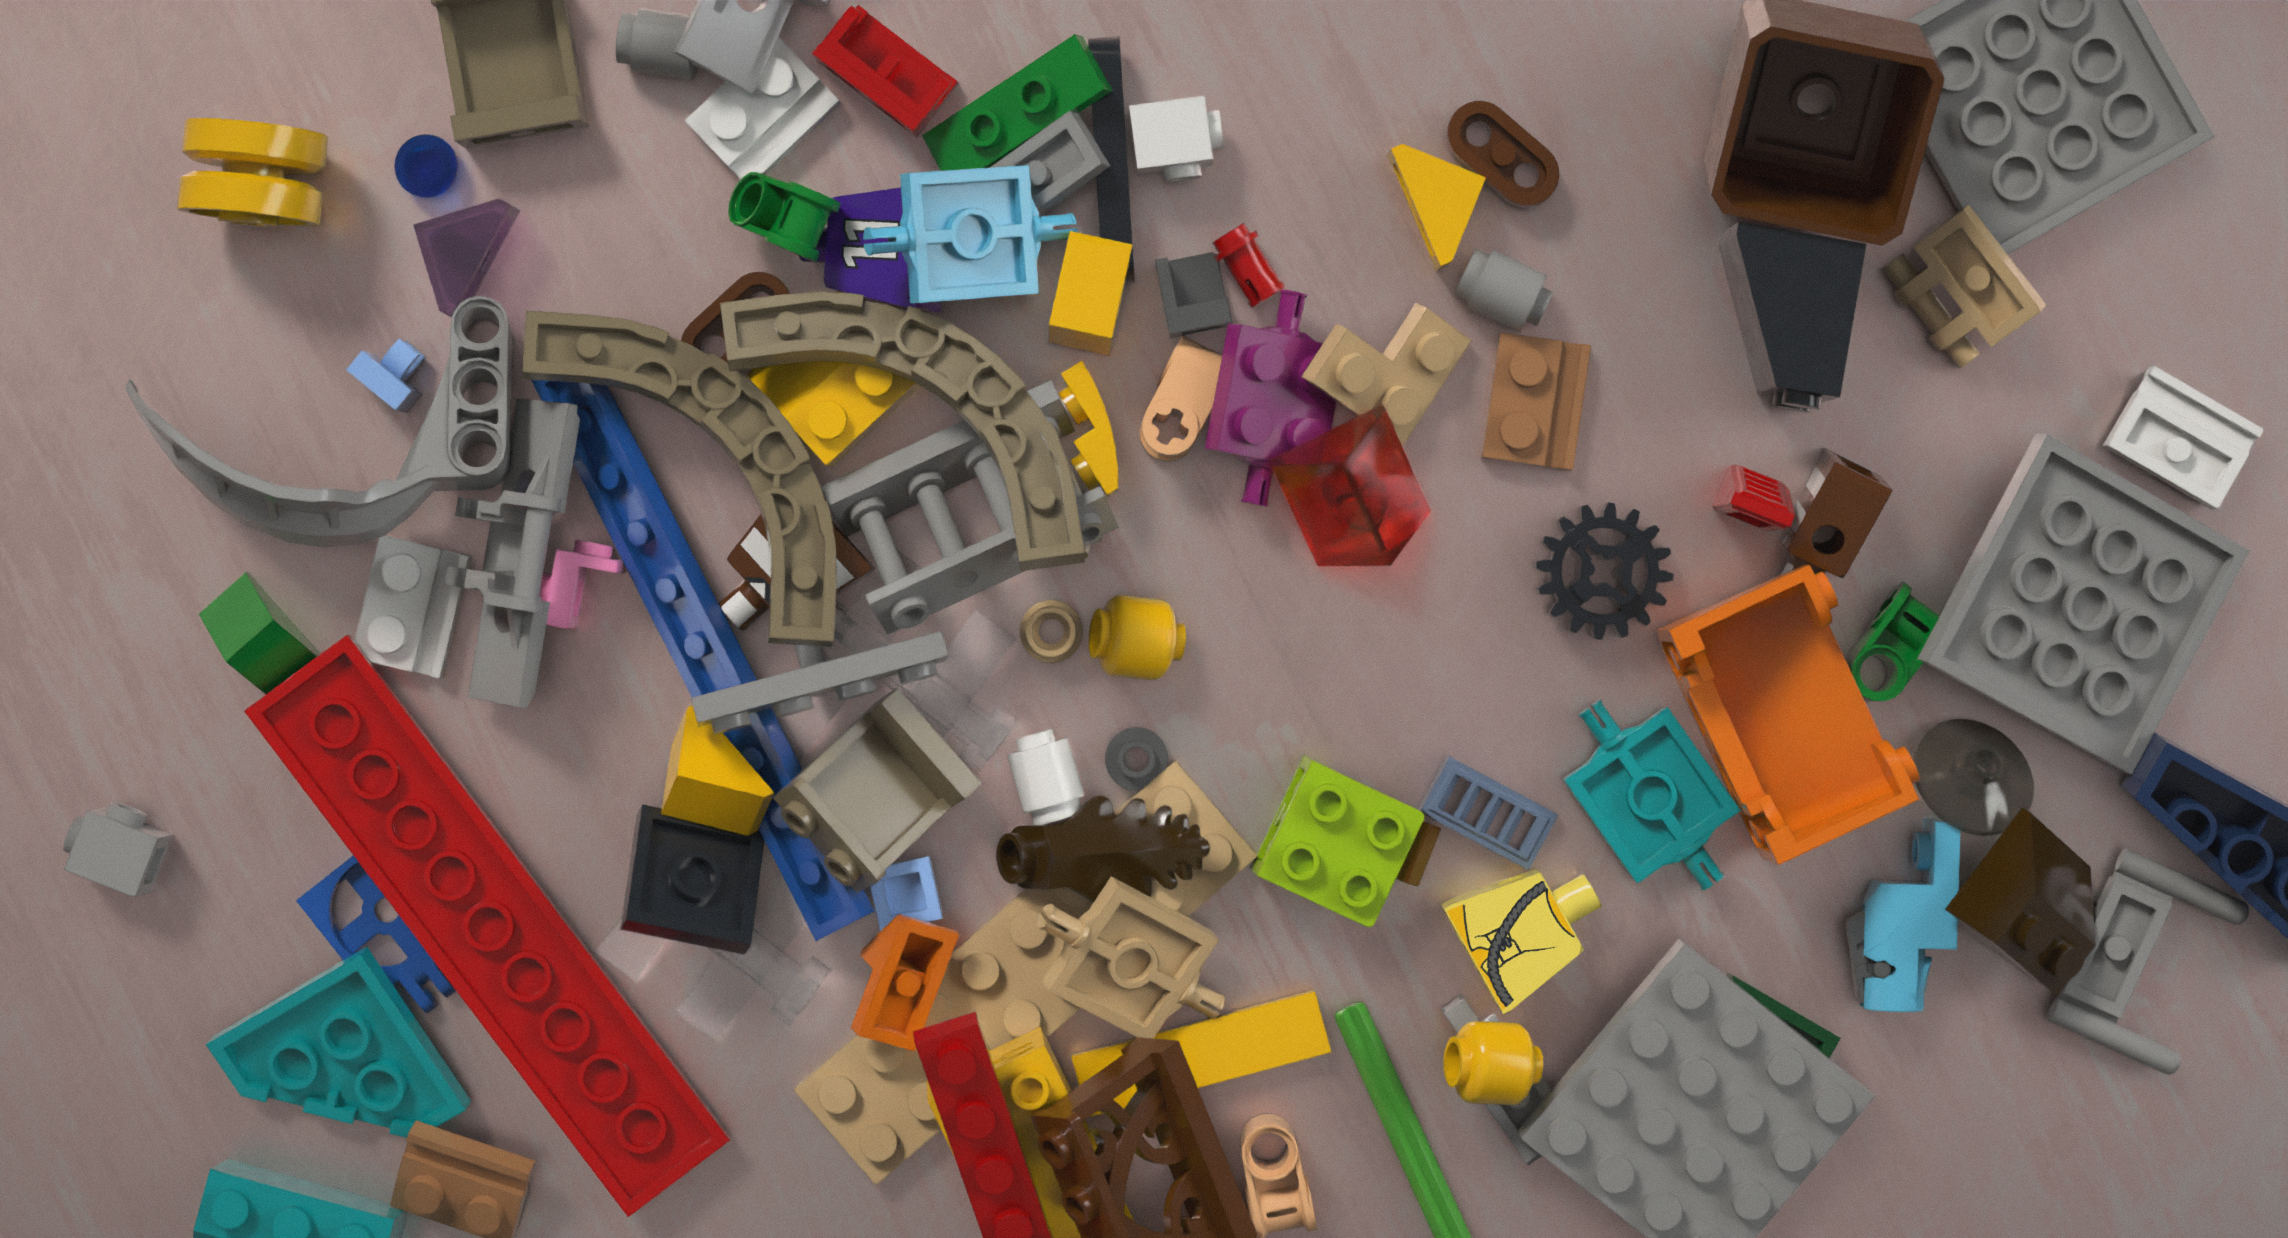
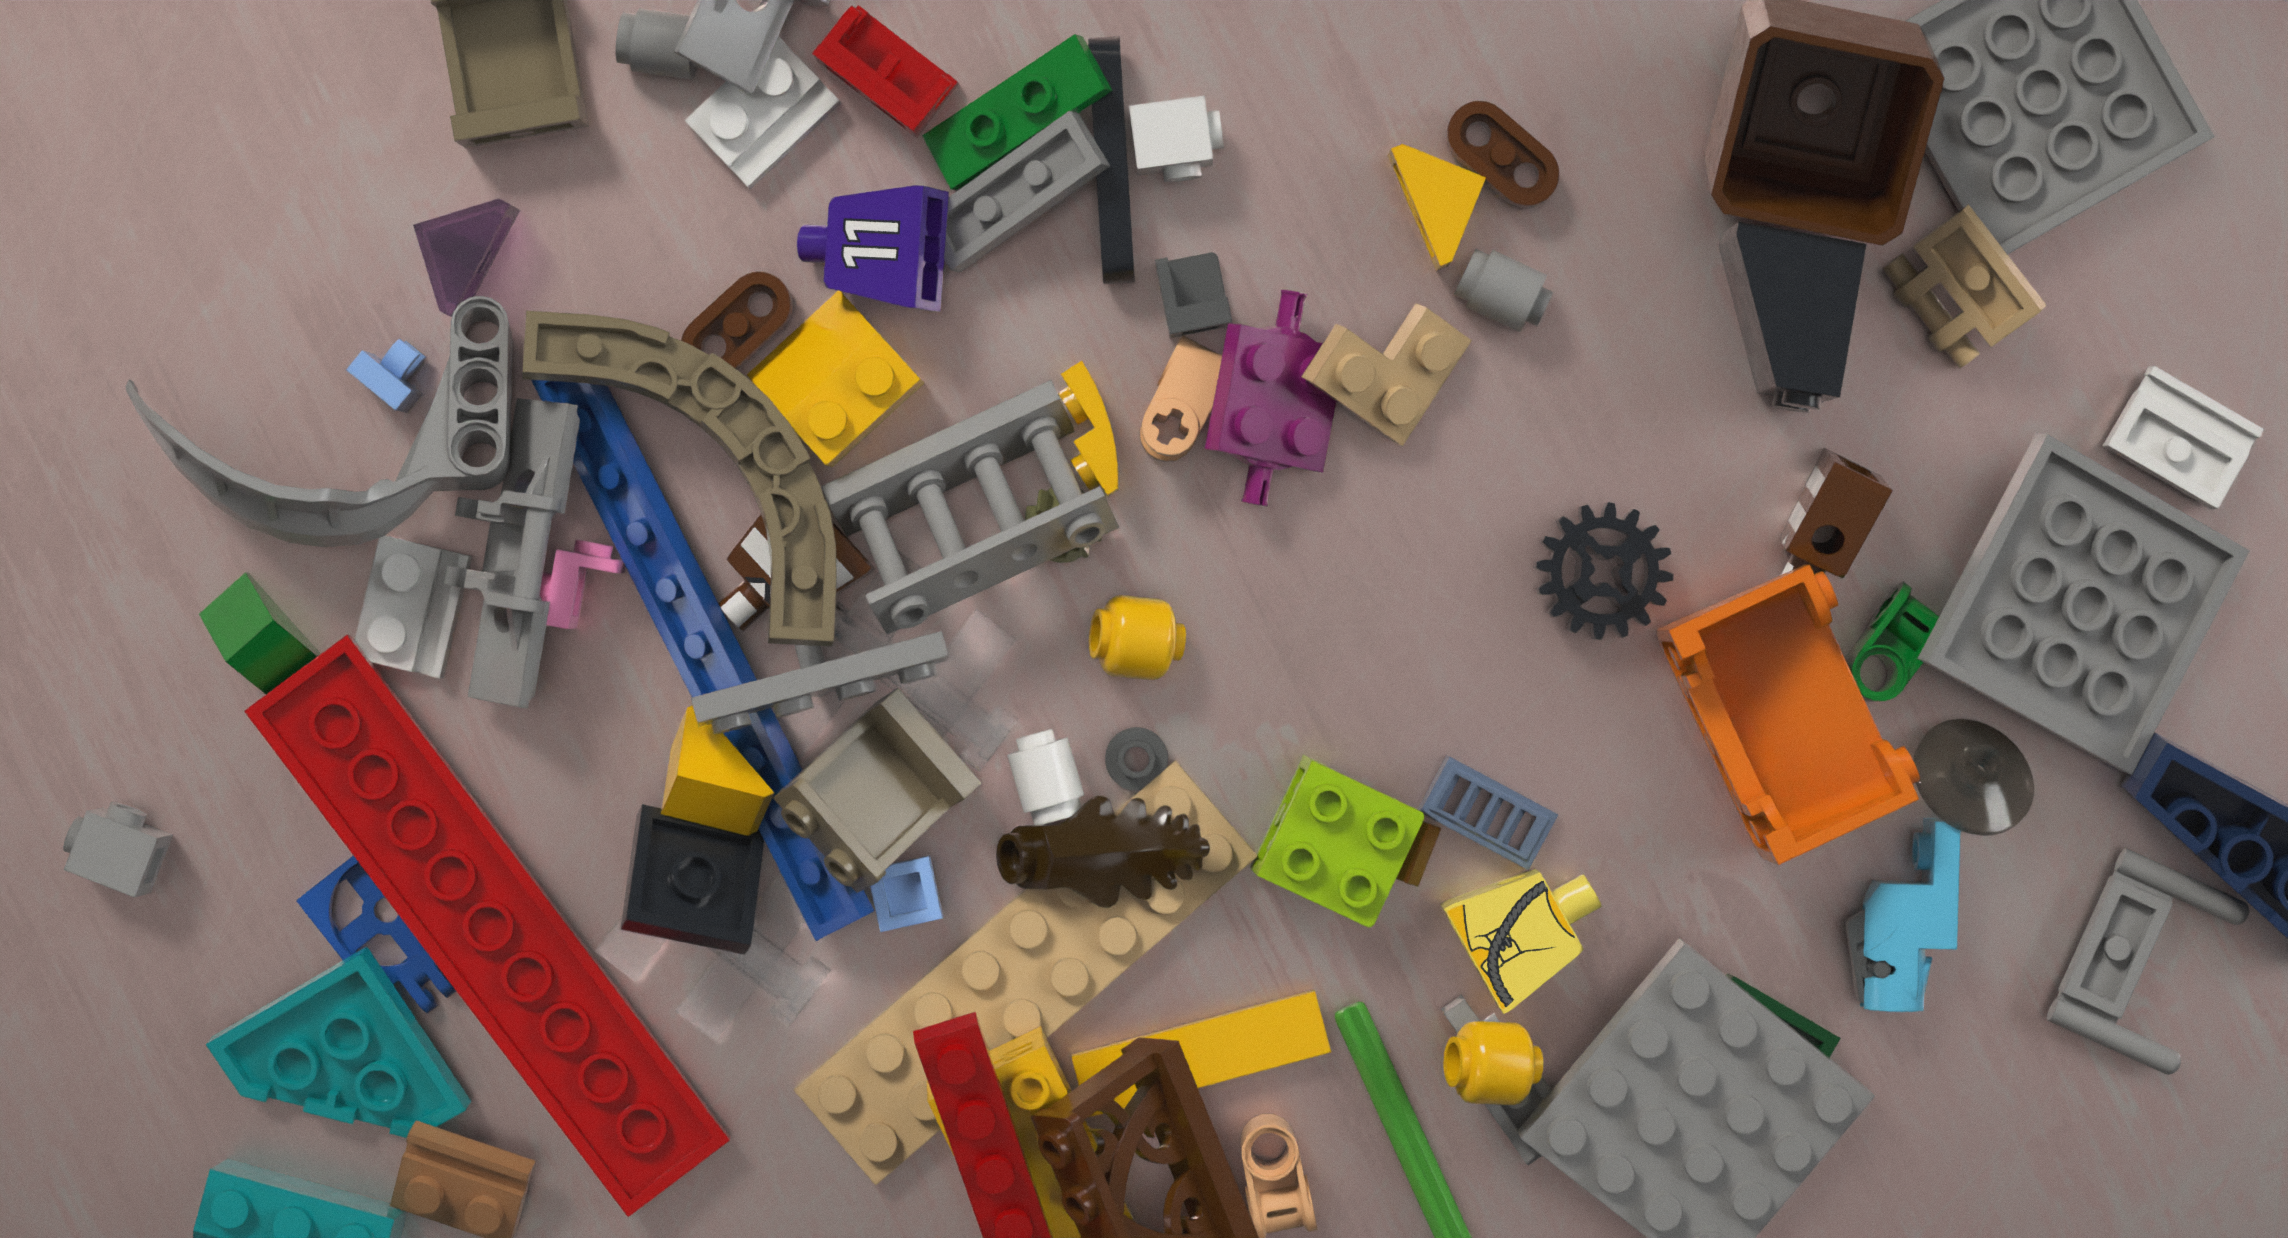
(253, 167): yellow wheel -> none
(426, 166): clear blue plate -> none
(781, 213): green piece -> none
(905, 978): orange slope -> none
(948, 365): dark tan plate -> none
(969, 233): medium azure plate -> none
(1031, 636): tan plate -> none
(1089, 293): yellow slope -> none
(1130, 960): tan plate -> none
(1248, 264): red pin -> none
(1353, 492): clear red slope -> none
(1535, 401): medium nougat plate -> none
(1651, 795): teal plate -> none
(1755, 499): red slope -> none
(2031, 903): dark brown slope -> none

